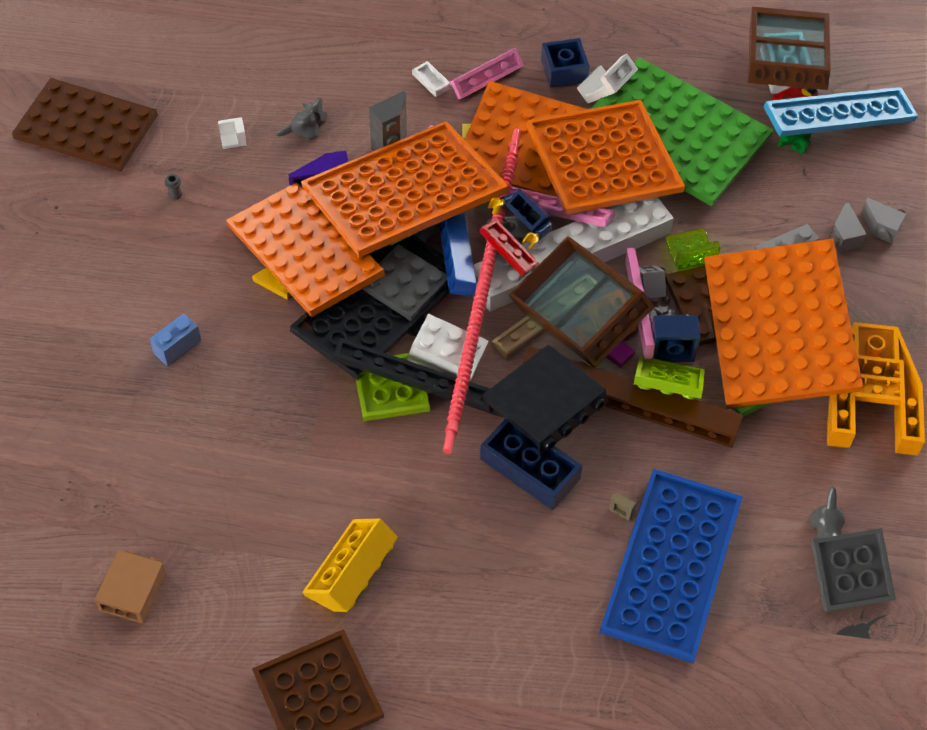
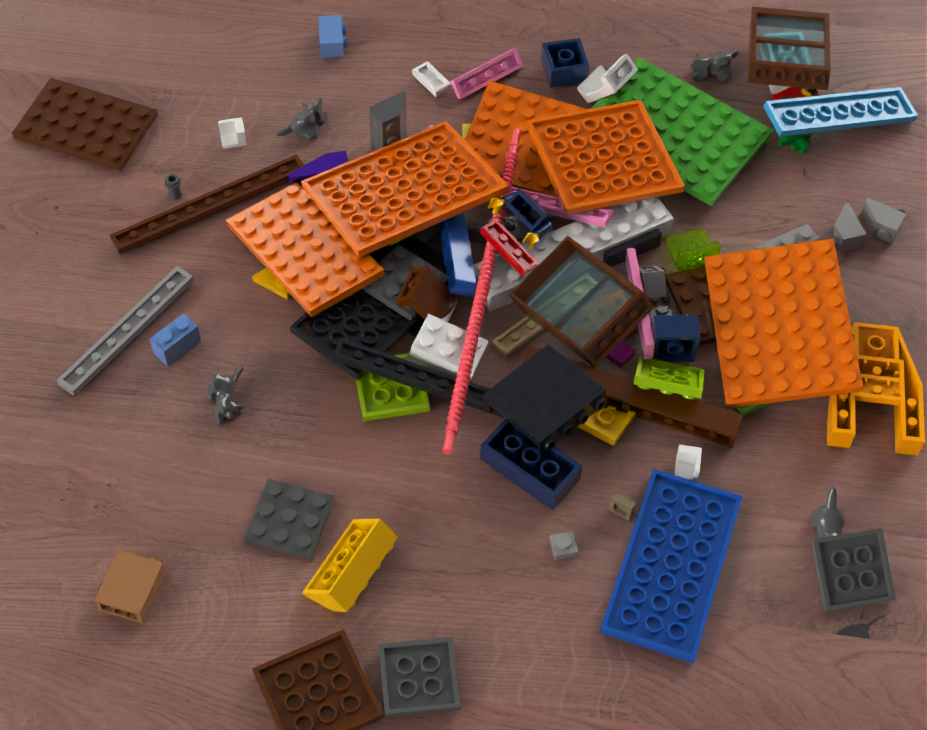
(125, 331): none -> light grey plate
(204, 205): none -> reddish brown plate
(222, 391): none -> dark grey animal
(289, 519): none -> dark grey plate
(331, 36): none -> medium blue brick
(419, 677): none -> dark grey plate
(427, 294): none -> reddish brown panel
(474, 234): none -> dark grey tile
(563, 545): none -> light grey plate
(608, 424): none -> yellow wing
(641, 245): none -> black tile
(688, 462): none -> white panel
(716, 64): none -> dark grey animal

